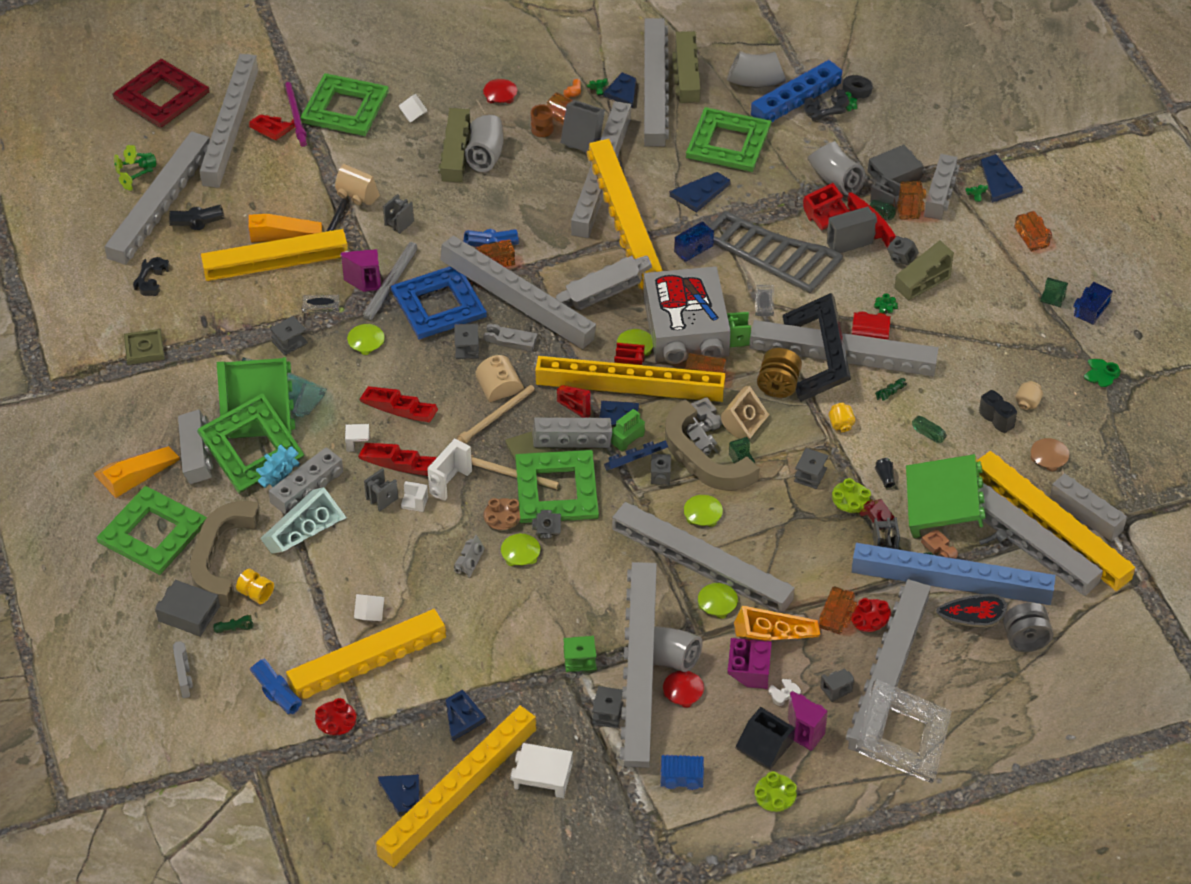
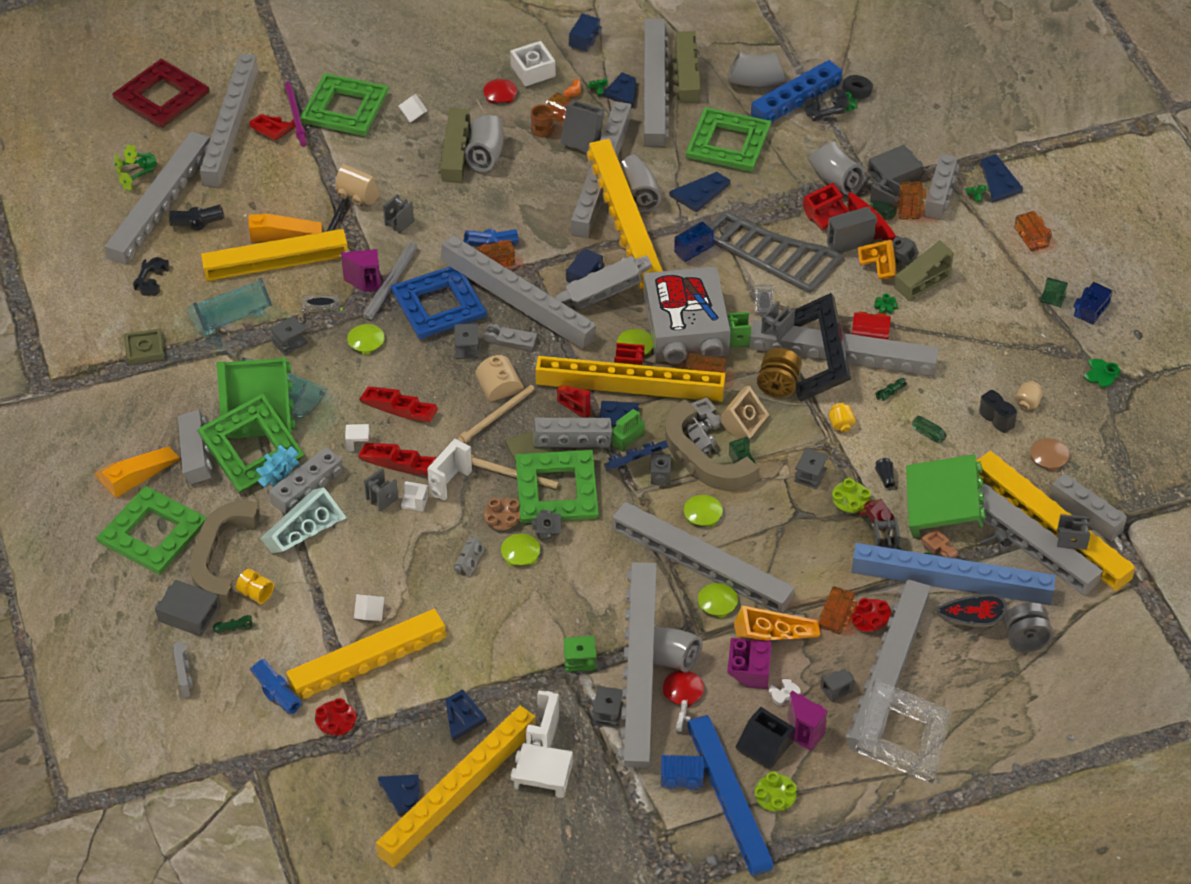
(229, 307): none -> clear light blue windscreen
(533, 63): none -> white brick
(548, 710): none -> white panel
(584, 264): none -> dark blue brick
(585, 32): none -> dark blue brick
(641, 184): none -> light grey brick
(682, 716): none -> white piece
(730, 796): none -> blue beam
(782, 321): none -> dark grey piece
(881, 254): none -> light orange brick
(1073, 528): none -> dark grey piece

